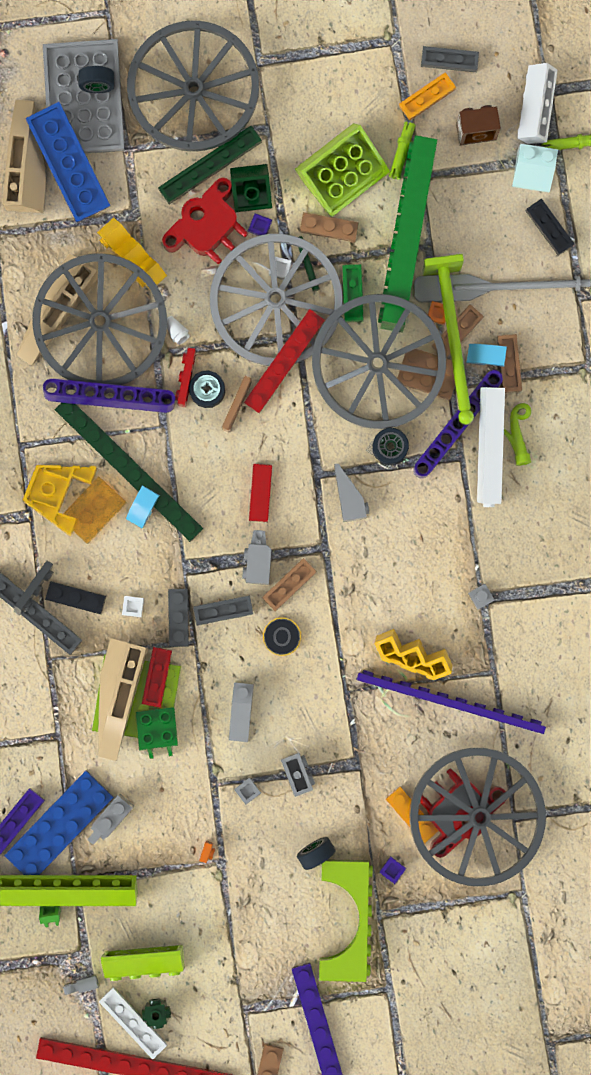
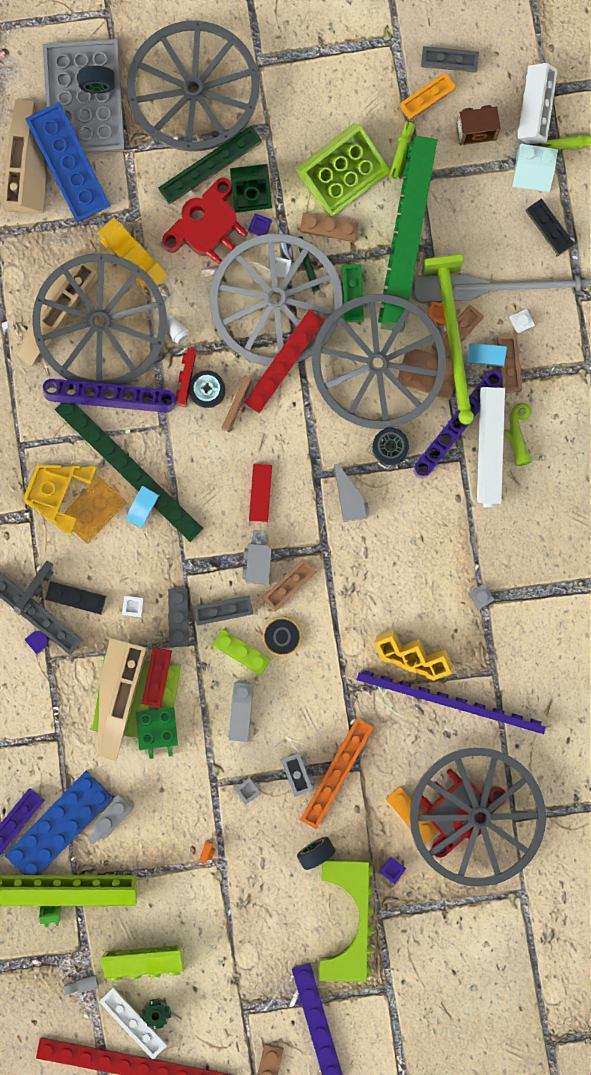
(37, 641): none -> dark purple tile
(241, 652): none -> lime plate
(336, 773): none -> orange plate
(521, 321): none -> white plate

